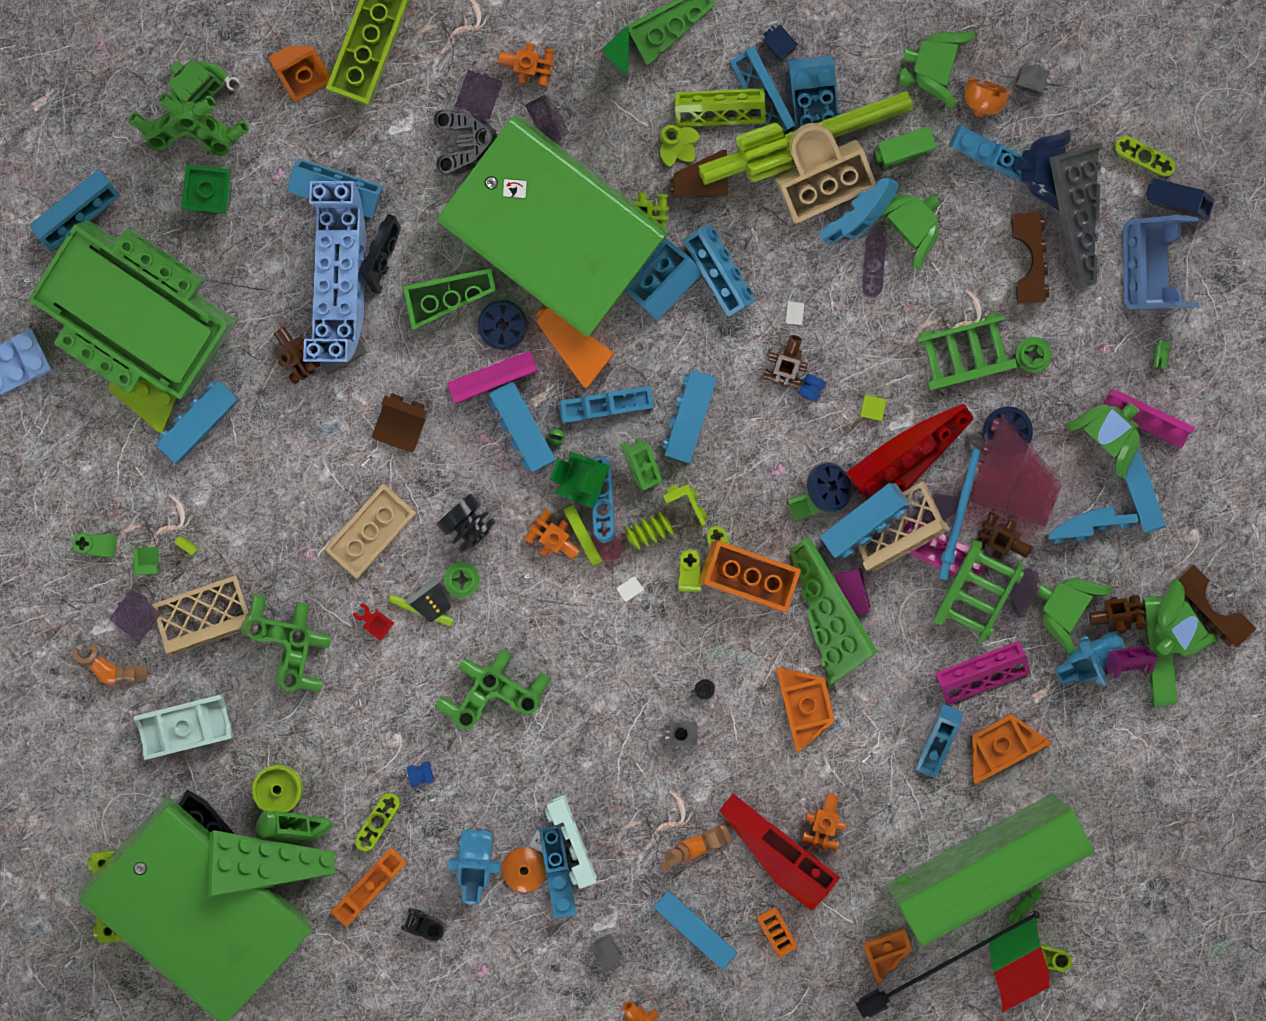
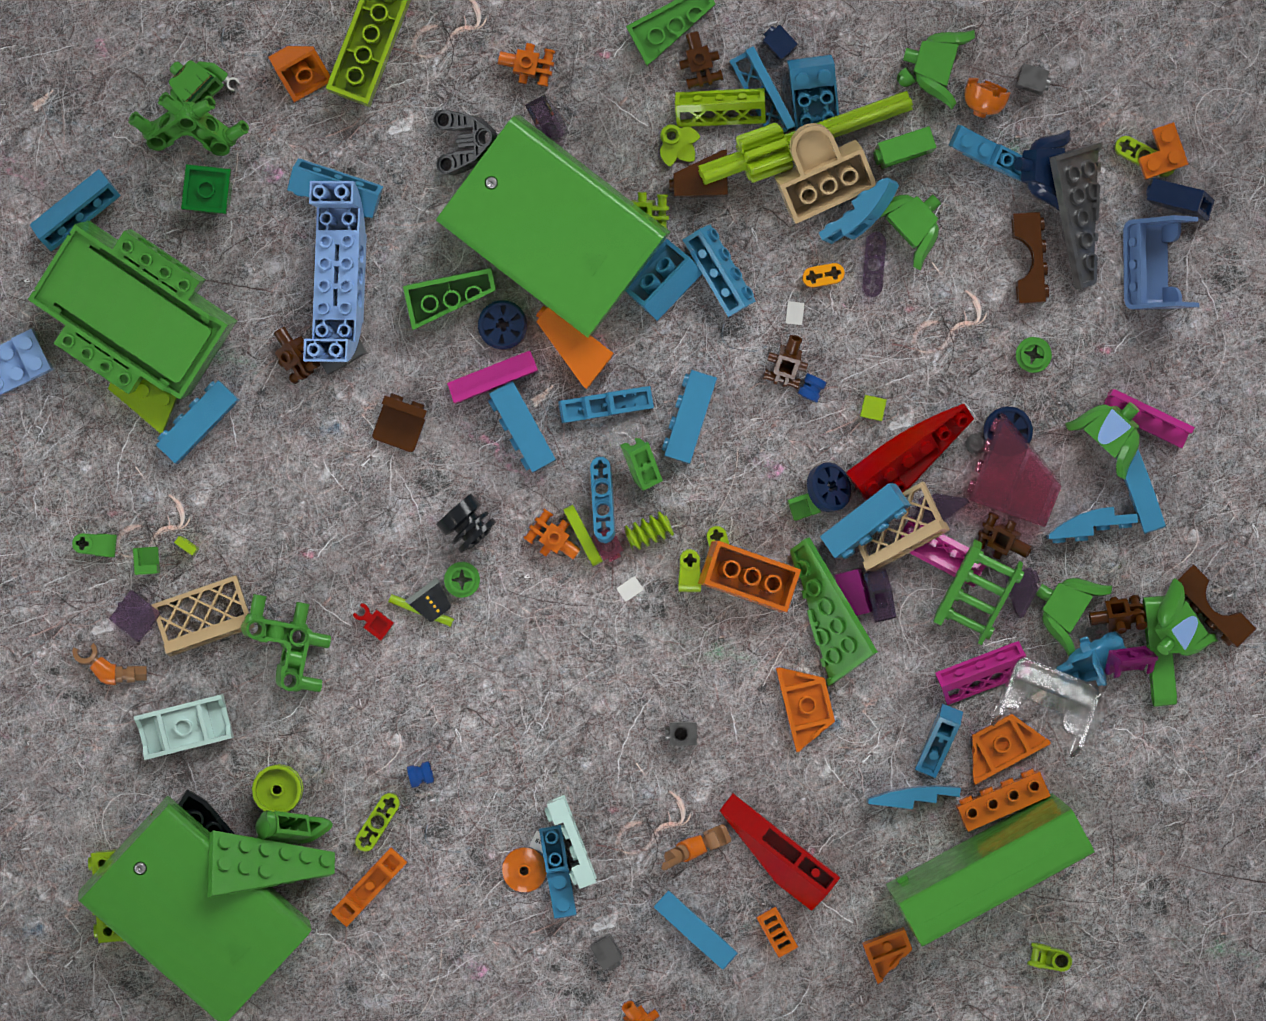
(370, 531): tan tile -> none
(376, 260): black wing -> none
(422, 925): black piece -> none
(474, 864): dark azure piece -> none
(478, 94): clear purple piece -> none
(504, 689): bright green pin -> none
(514, 188): white sticker -> none
(557, 432): bright green hinge -> none
(579, 478): green panel -> none
(617, 52): green slope -> none
(675, 492): lime bracket -> none
(699, 61): none -> reddish brown piece
(706, 695): black bush -> none
(822, 269): none -> light orange beam
(825, 822): orange piece -> none
(880, 595): none -> clear purple slope
(906, 796): none -> dark azure slope
(948, 556): dark azure bar -> none
(981, 368): bright green fence -> none
(1002, 800): none -> orange brick
(1015, 962): flag -> none
(1025, 905): bright green axle -> none
(1053, 690): none -> clear windscreen
(1161, 352): bright green pin -> none
(1169, 153): none -> orange plate

